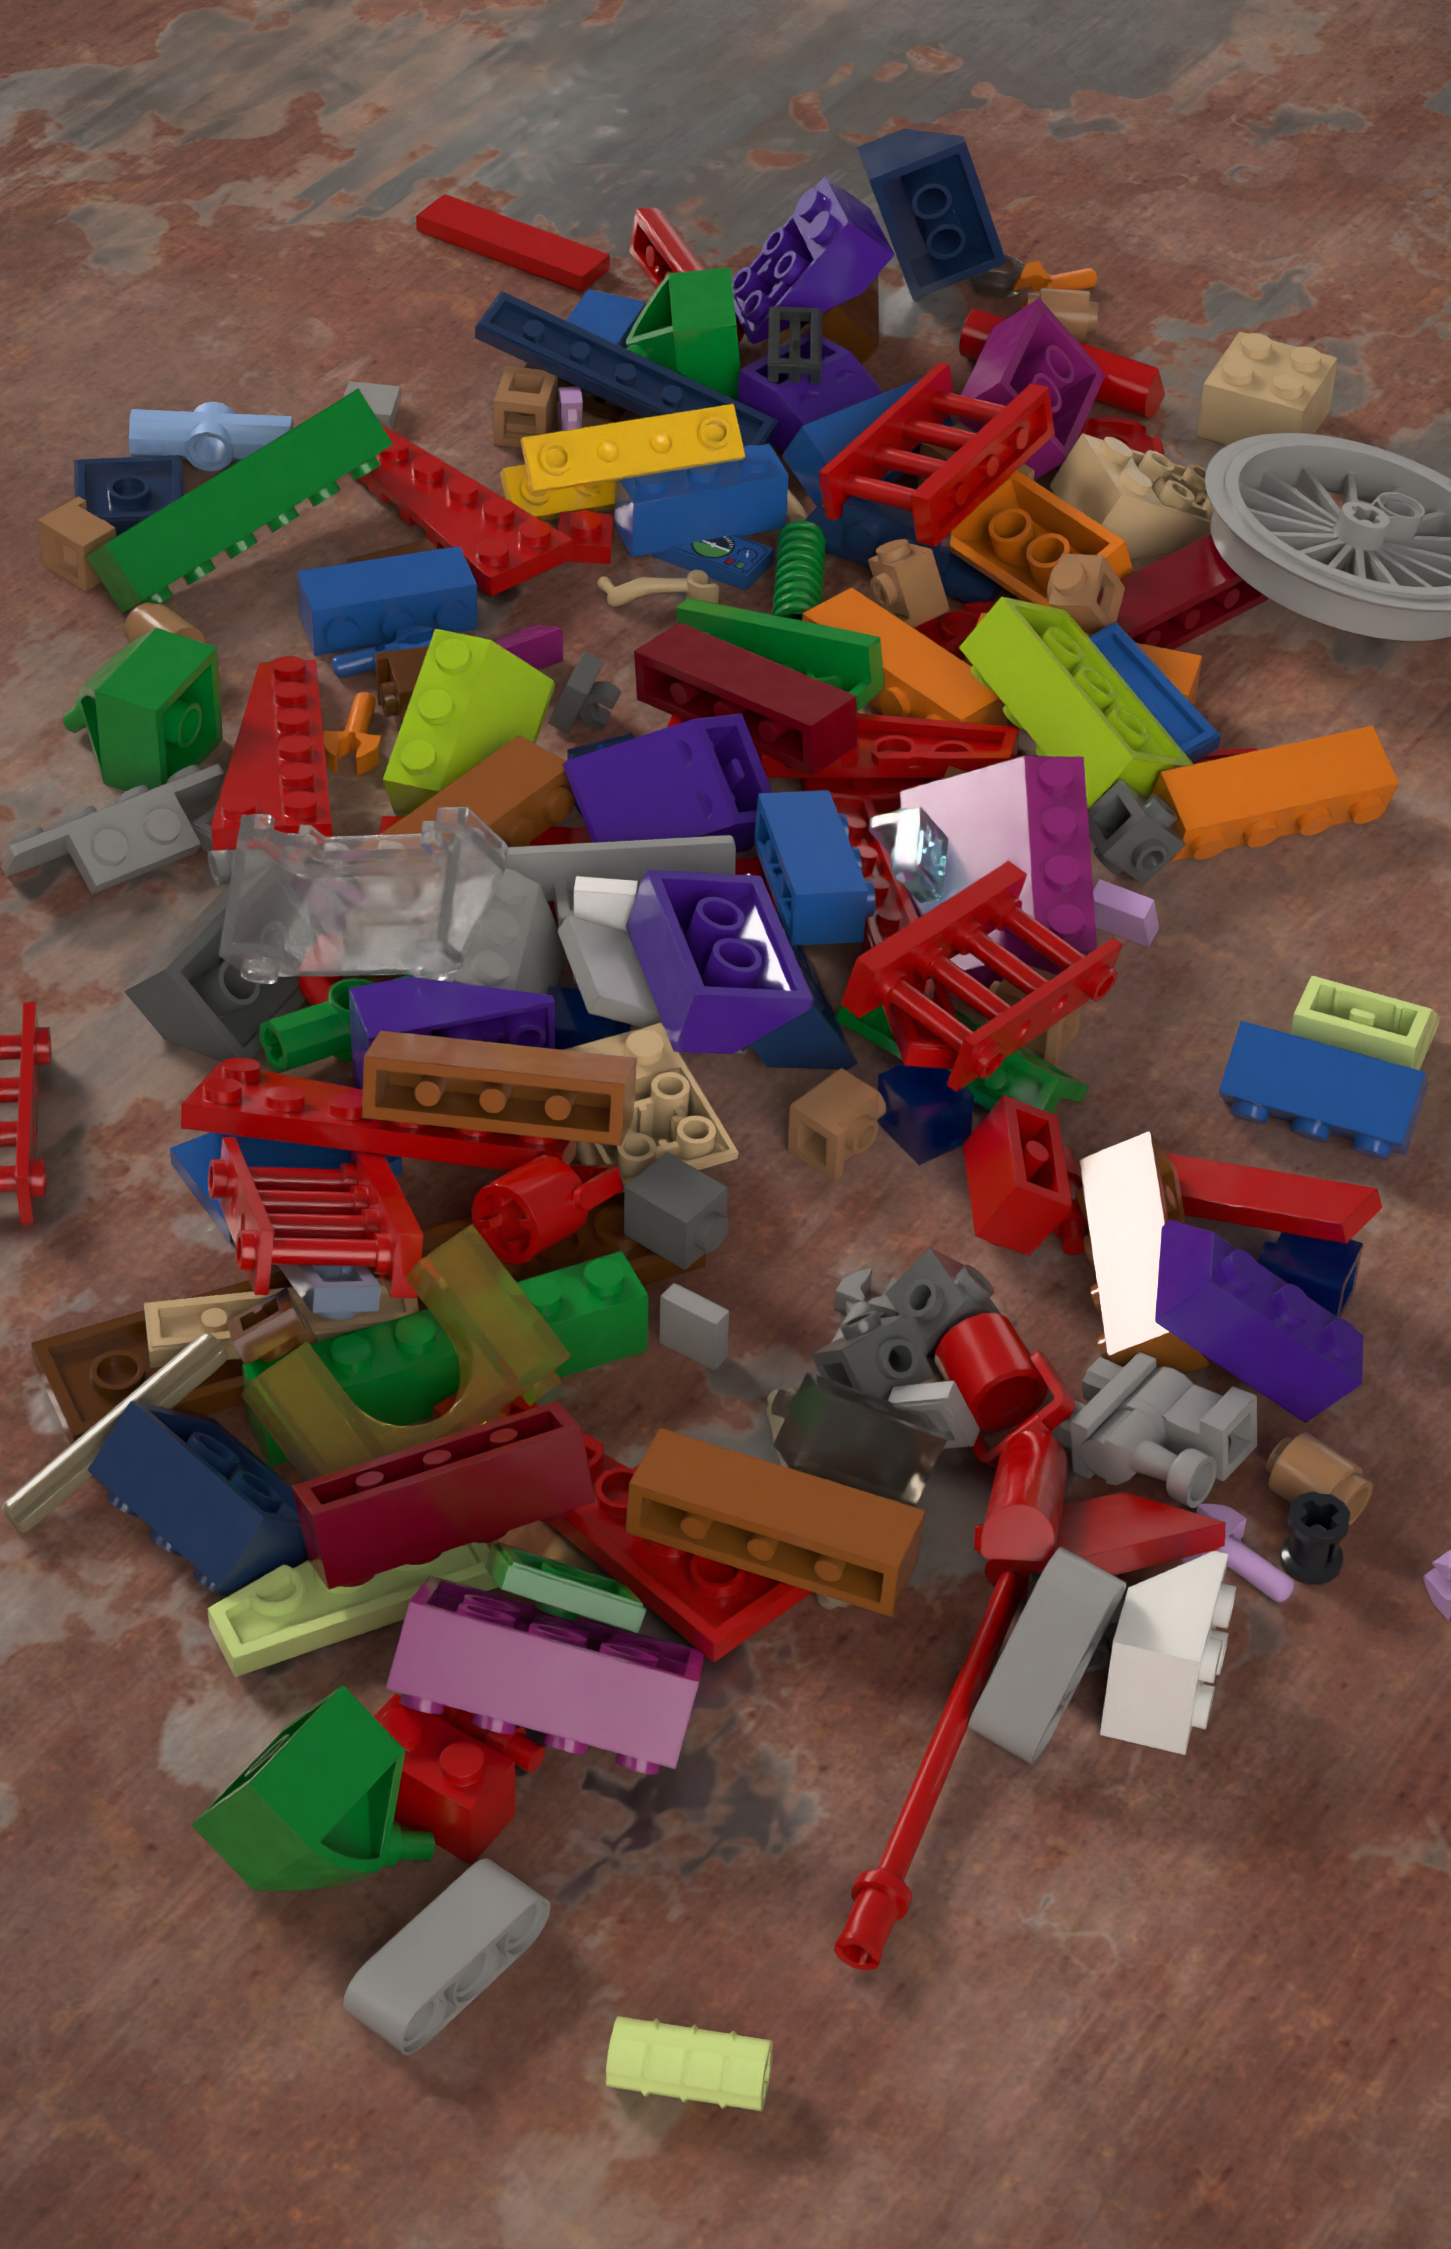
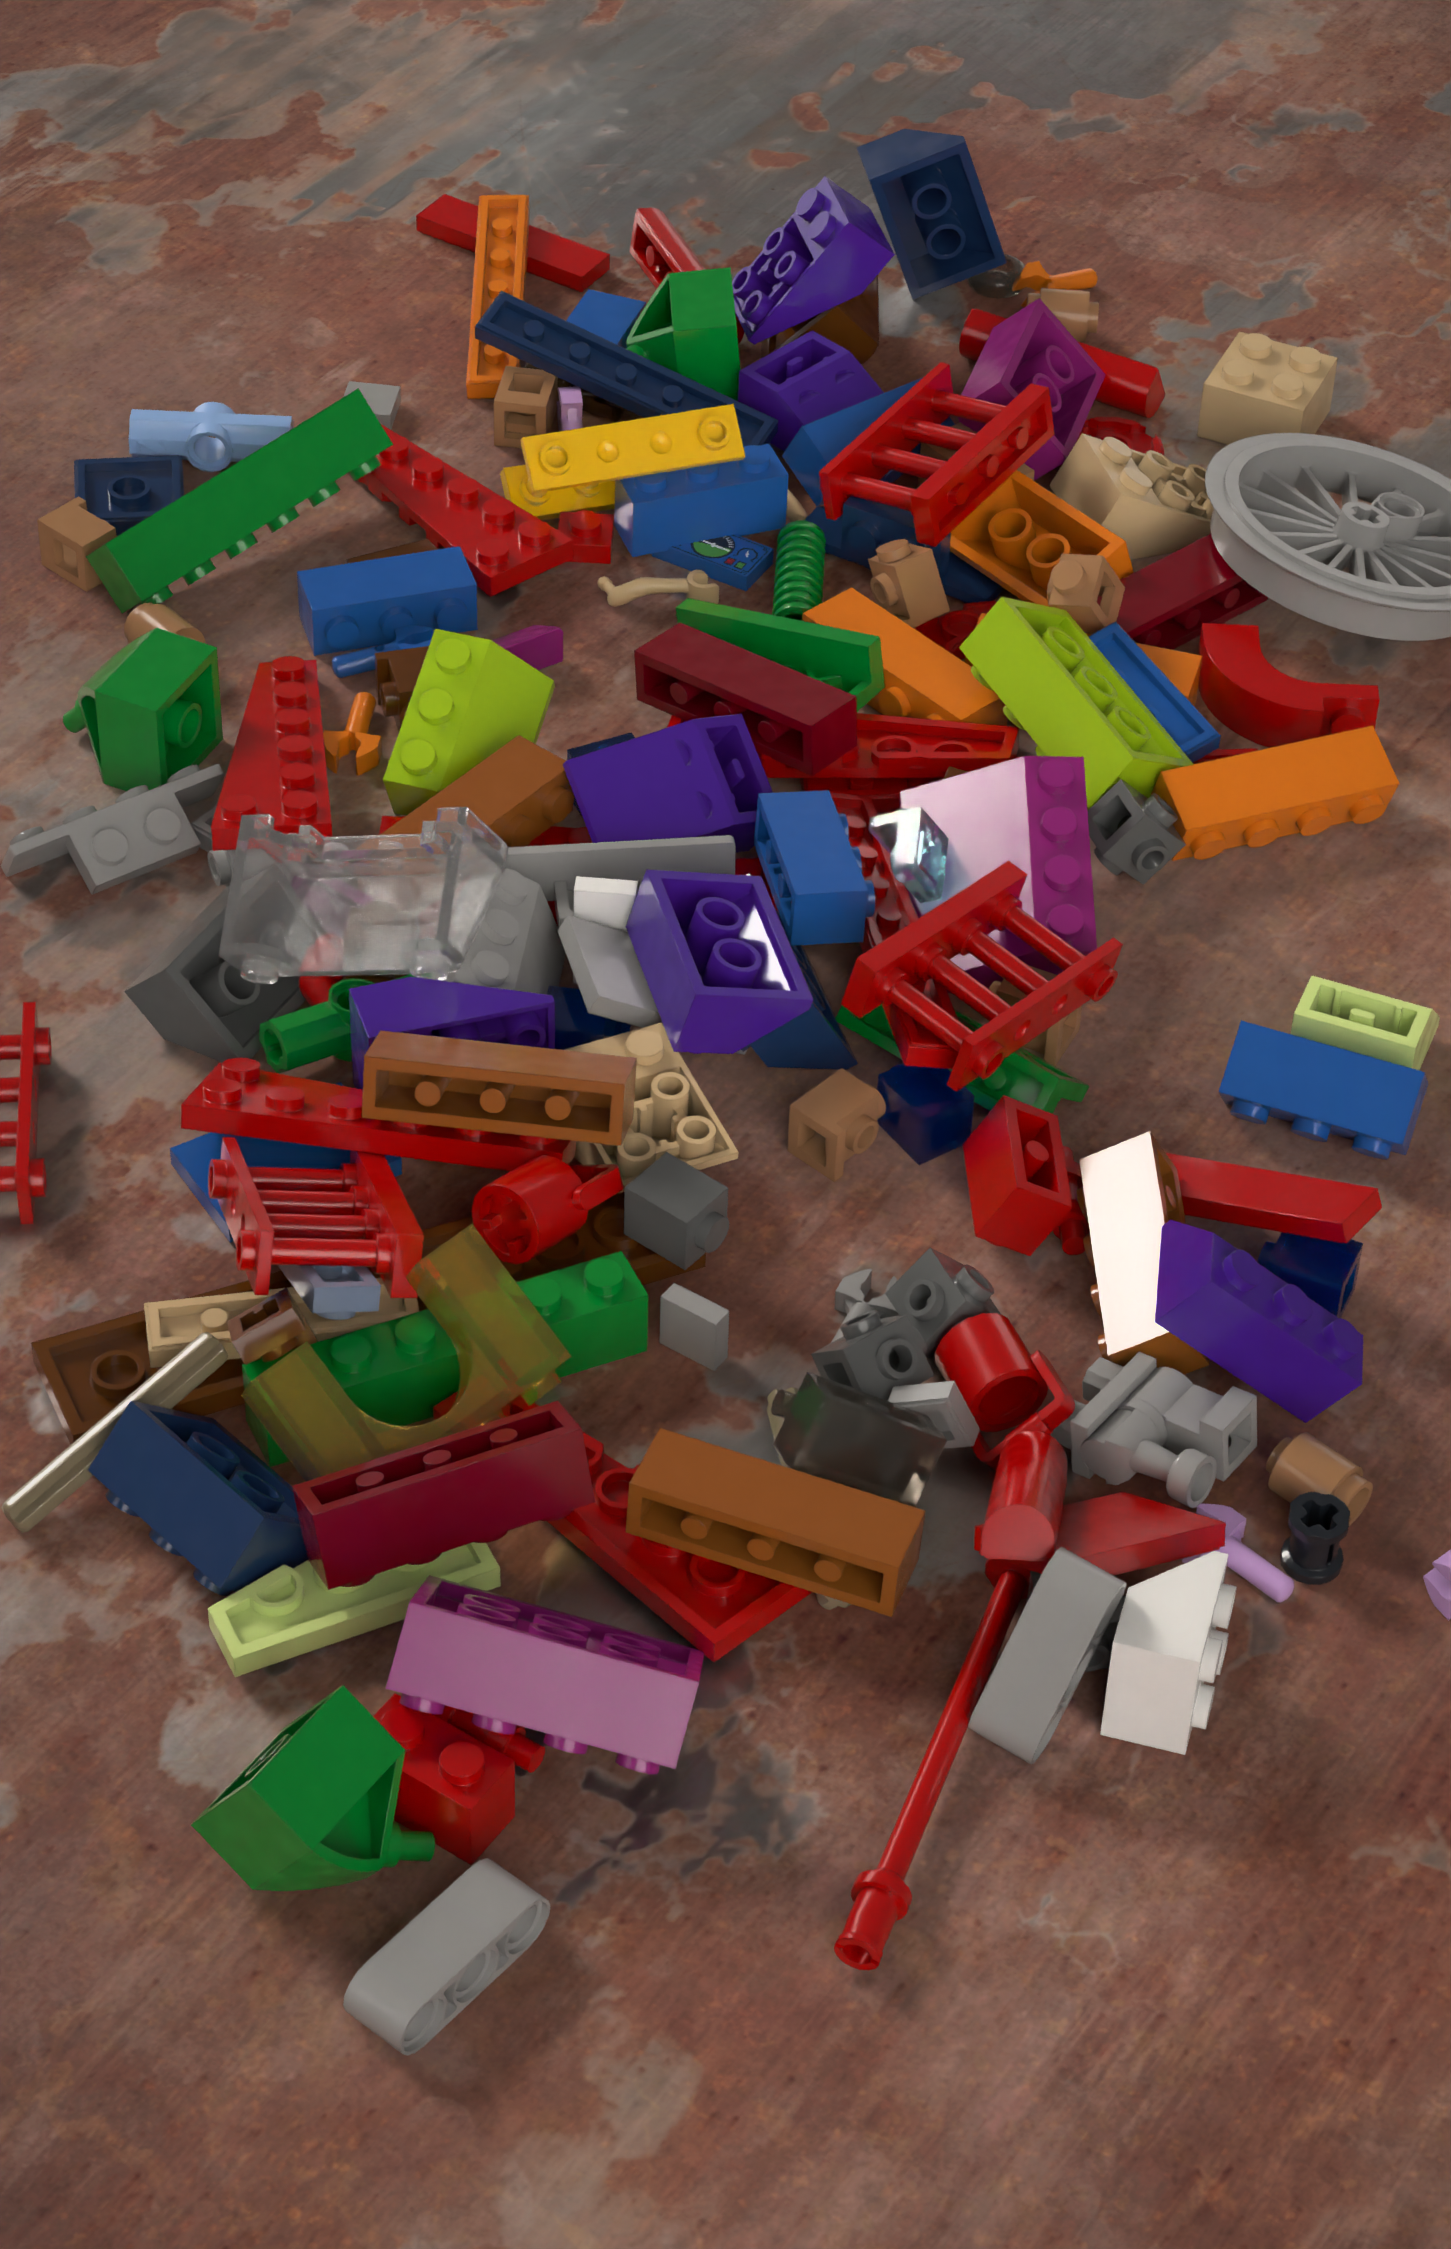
(497, 268): none -> orange tile
(564, 1588): green plate -> none
(583, 695): dark grey tile -> none
(689, 2063): yellowish green axle -> none
(793, 364): pearl dark grey tile -> none
(1125, 913): lavender tile -> none
(1268, 704): none -> red arch

